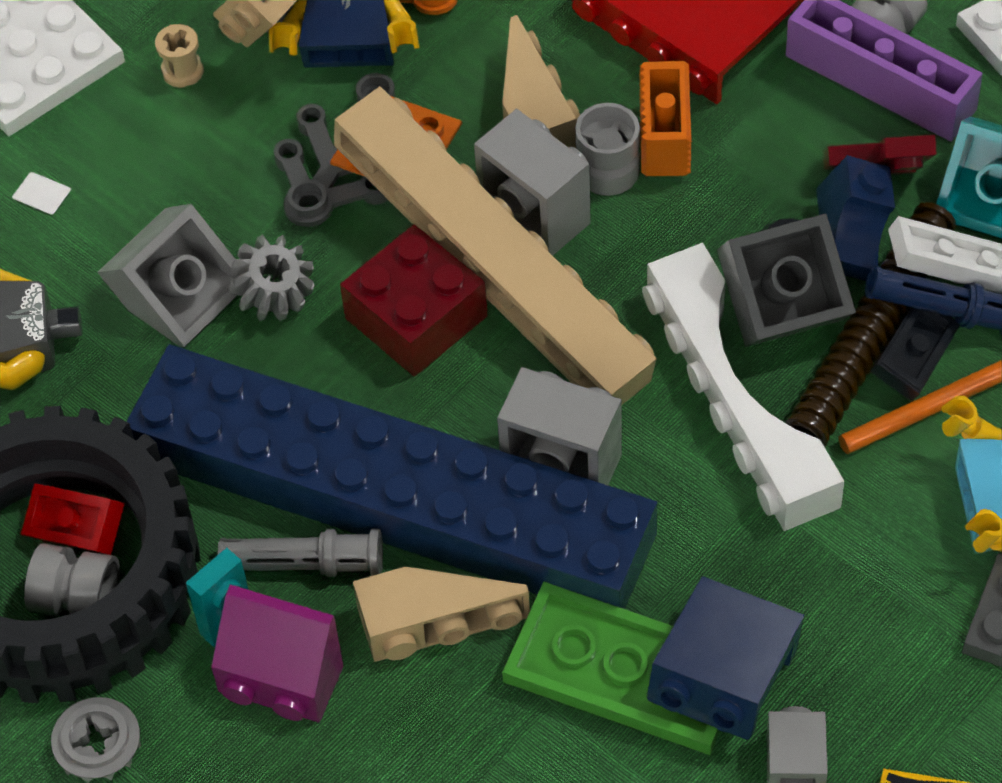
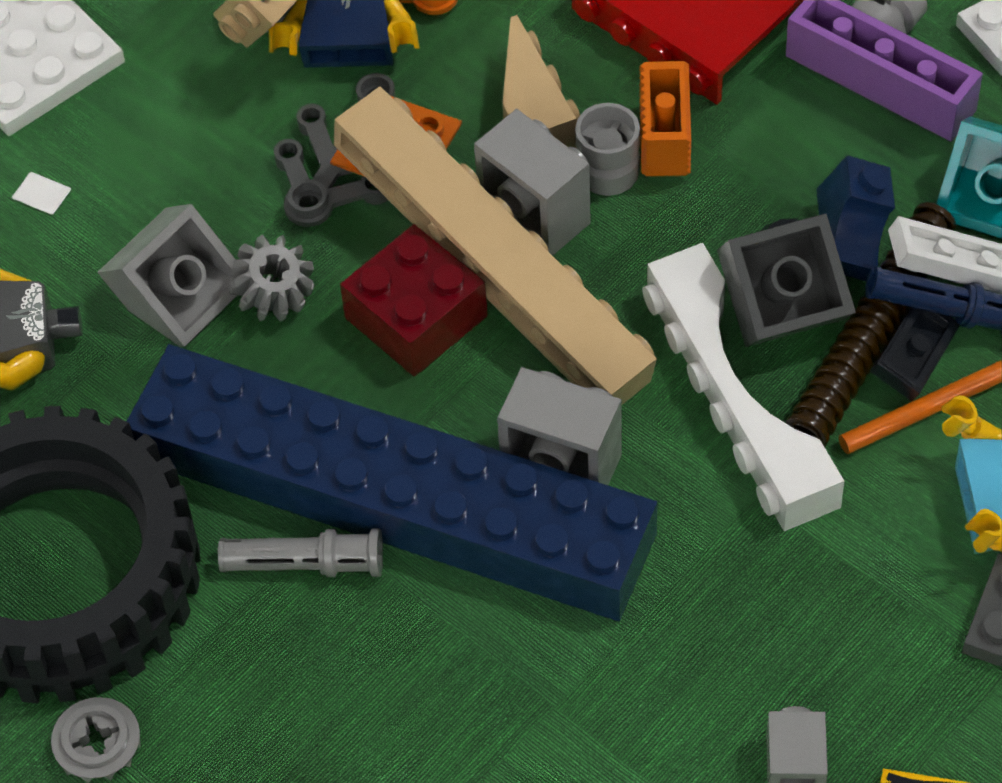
(64, 582): light grey wheel -> none
(72, 519): red plate -> none
(178, 48): tan bush -> none
(209, 588): teal plate -> none
(276, 655): magenta slope -> none
(428, 608): tan slope -> none
(598, 663): bright green plate -> none
(724, 657): dark blue panel -> none
(899, 153): dark red plate -> none

